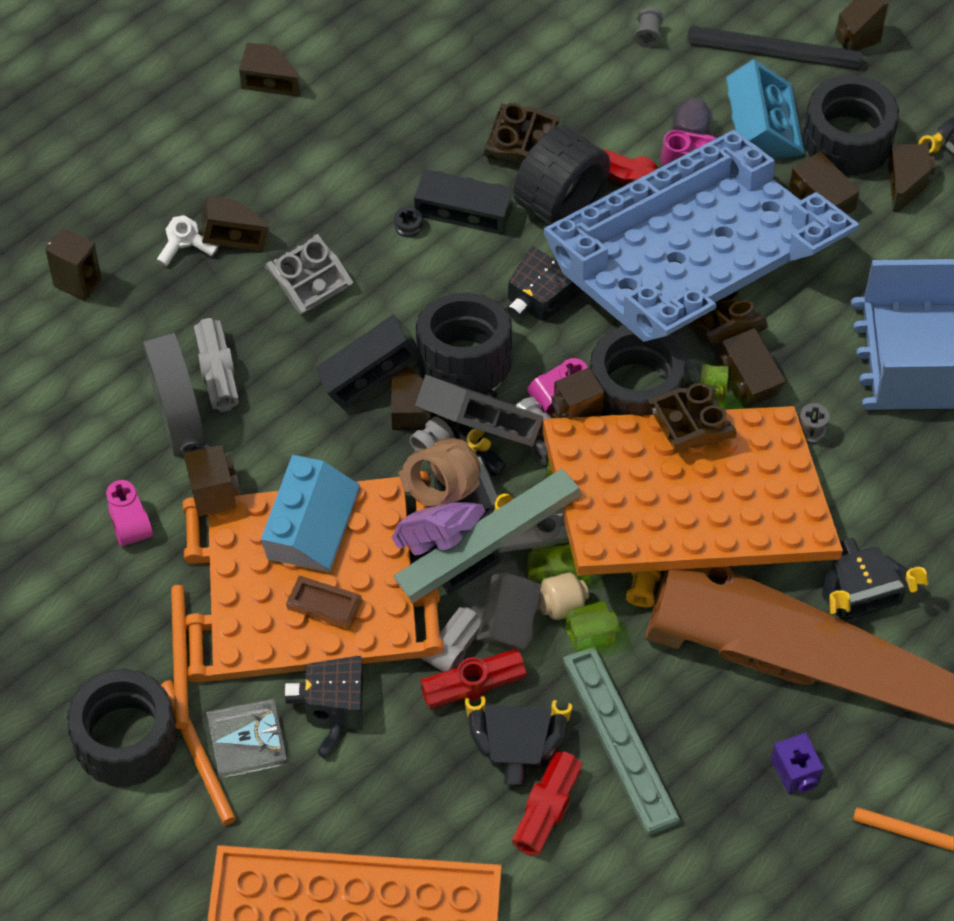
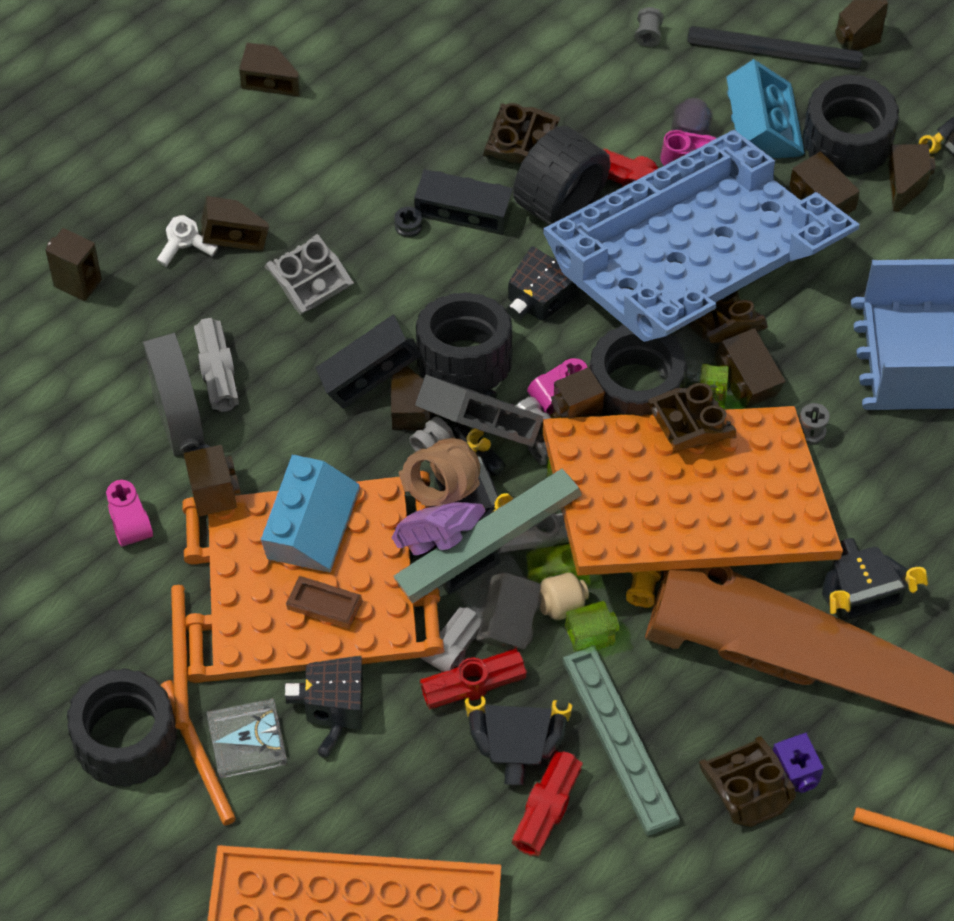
(750, 782): none -> dark brown slope

